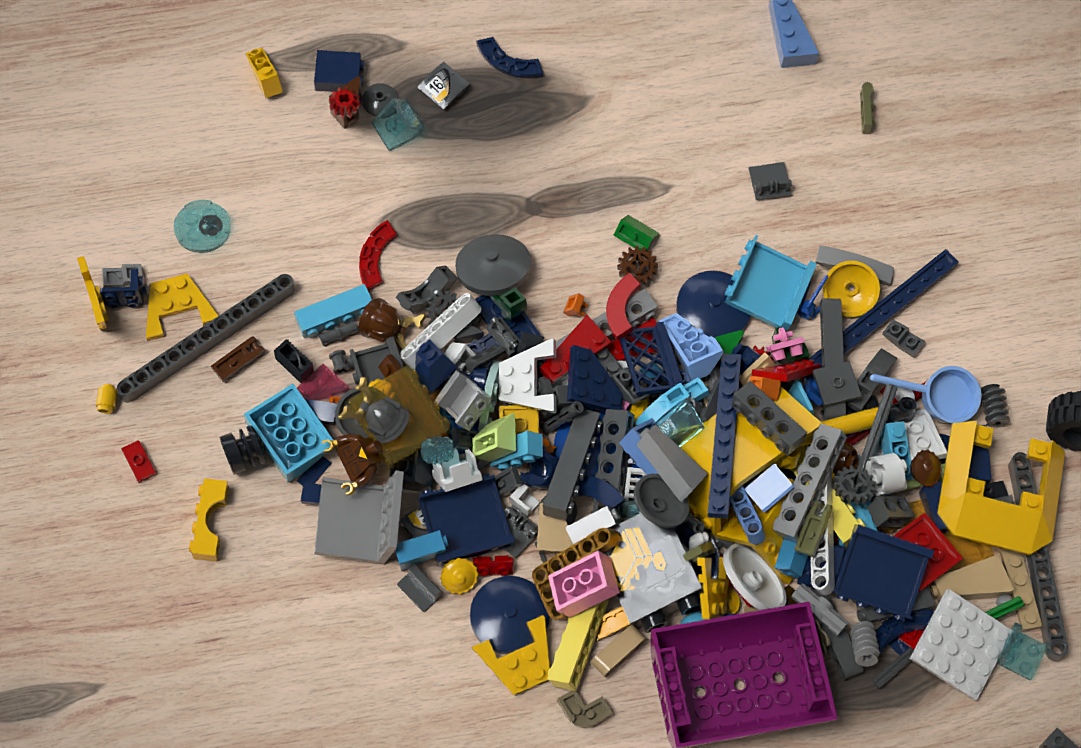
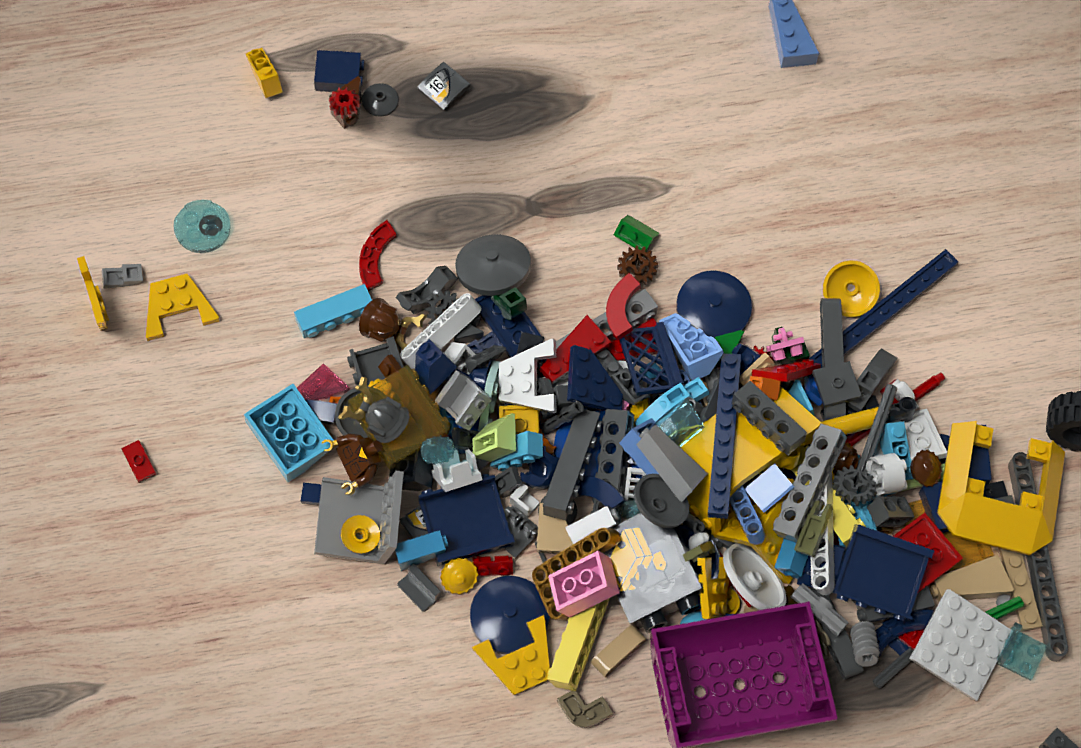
(106, 398): yellow brick -> none
(126, 296): dark blue bracket -> none
(201, 345): dark grey beam -> none
(213, 496): yellow arch -> none
(238, 359): reddish brown plate -> none
(242, 449): black wheel -> none
(293, 361): black brick -> none
(315, 471): dark blue sticker -> none
(338, 333): dark grey pin -> none
(339, 362): dark grey bush -> none
(360, 525): none -> yellow dish
(397, 124): clear light blue slope -> none
(503, 335): dark grey hinge -> none
(511, 66): dark blue tile -> none
(574, 304): orange tile -> none
(612, 623): plate -> none
(769, 285): medium azure panel -> none
(770, 181): dark grey hinge -> none
(807, 308): blue plant -> none
(831, 256): light grey slope -> none
(867, 106): olive hinge -> none
(903, 339): dark grey slope -> none
(947, 395): light blue piece -> none
(993, 405): dark grey piece -> none

